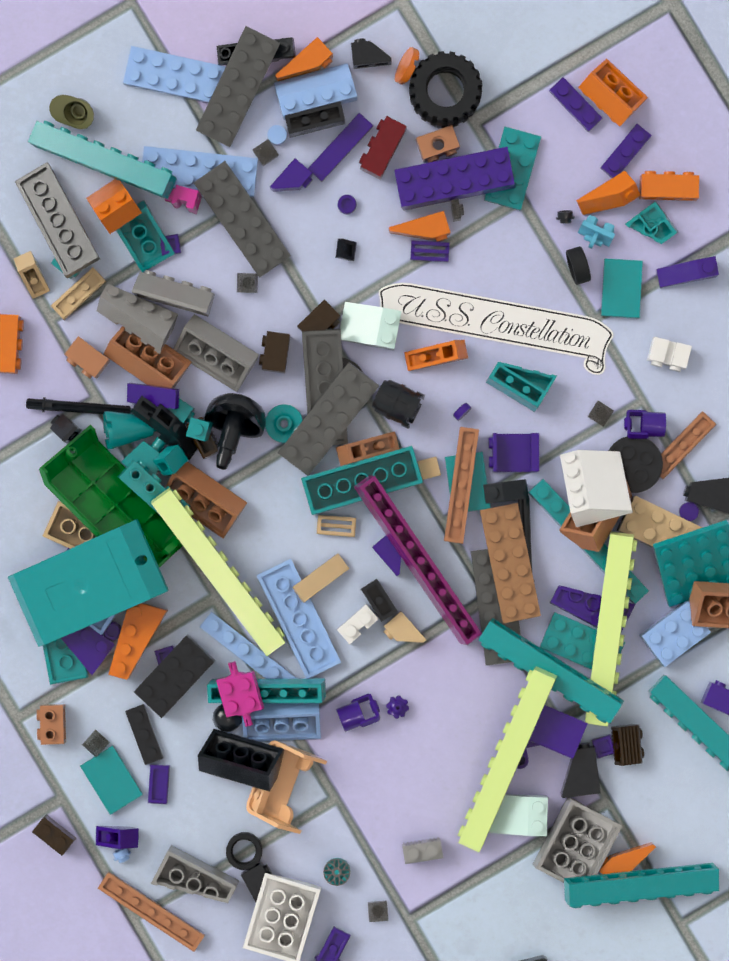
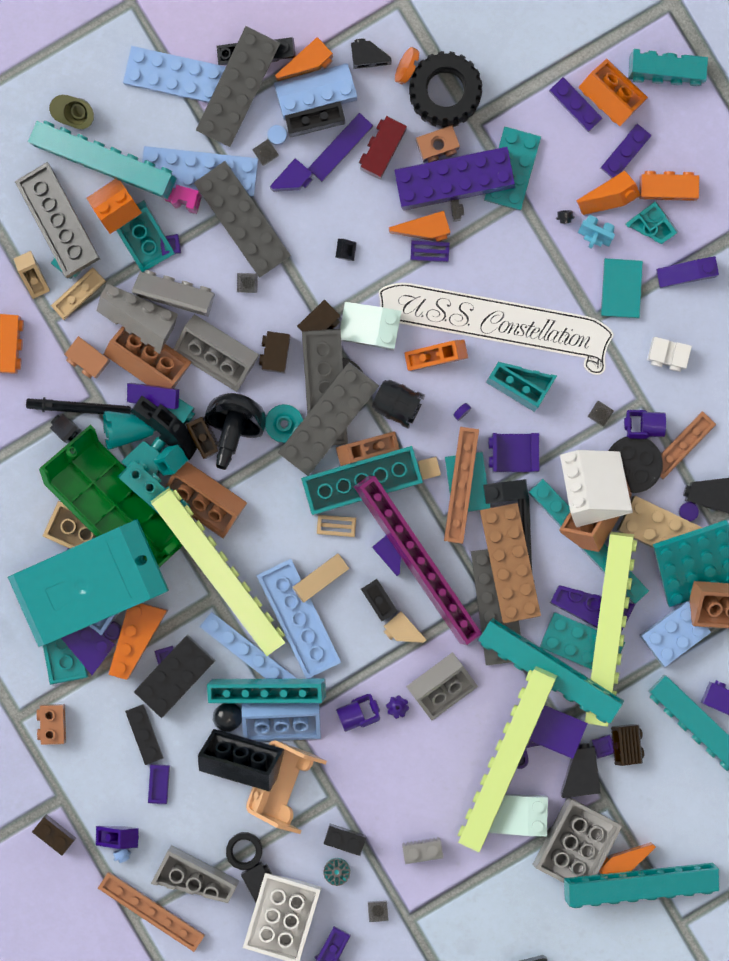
(95, 743): clear smoke plate -> none
(111, 780): teal tile -> none
(199, 429): teal brick -> none
(240, 693): dark pink plate -> none
(344, 839): none -> black brick
(346, 204): dark purple tile -> none
(361, 618): white brick -> none
(442, 686): none -> light grey slope
(578, 265): black tyre -> none
(667, 68): none -> teal wedge

